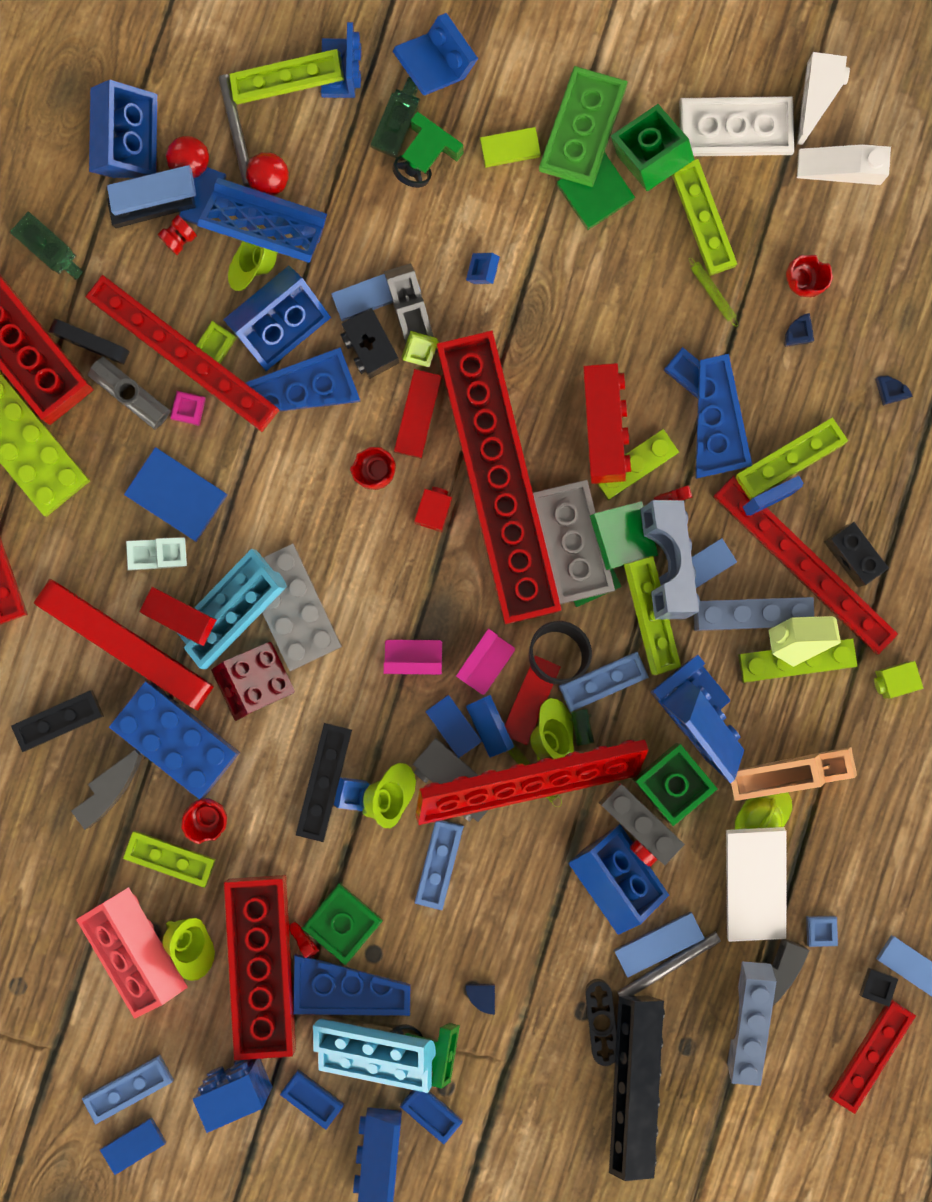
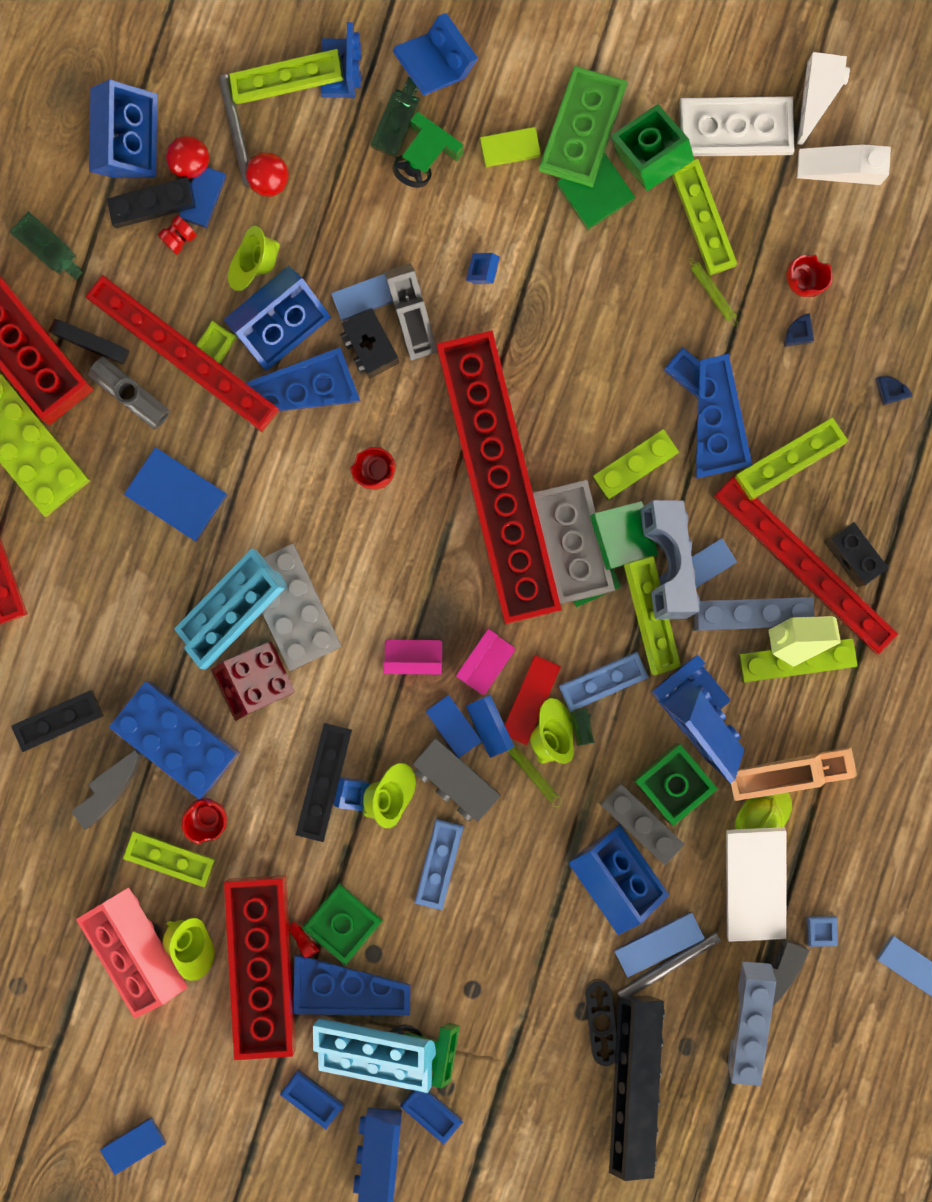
(123, 644): red beam -> none
(127, 1089): medium blue tile -> none
(151, 190): medium blue tile -> none
(156, 553): light aqua slope -> none
(177, 616): red tile -> none
(188, 408): dark pink tile -> none
(232, 1093): blue brick -> none
(259, 208): blue fence -> none
(417, 413): red tile -> none
(420, 349): lime tile -> none
(433, 509): red brick -> none
(482, 997): dark blue tile -> none
(530, 781): red plate -> none
(577, 635): black tyre -> none
(604, 423): red brick -> none
(645, 855): red tile -> none
(678, 494): red piece -> none
(773, 496): blue tile -> none
(872, 1056): red tile -> none
(878, 987): black plate -> none
(898, 680): lime brick -> none

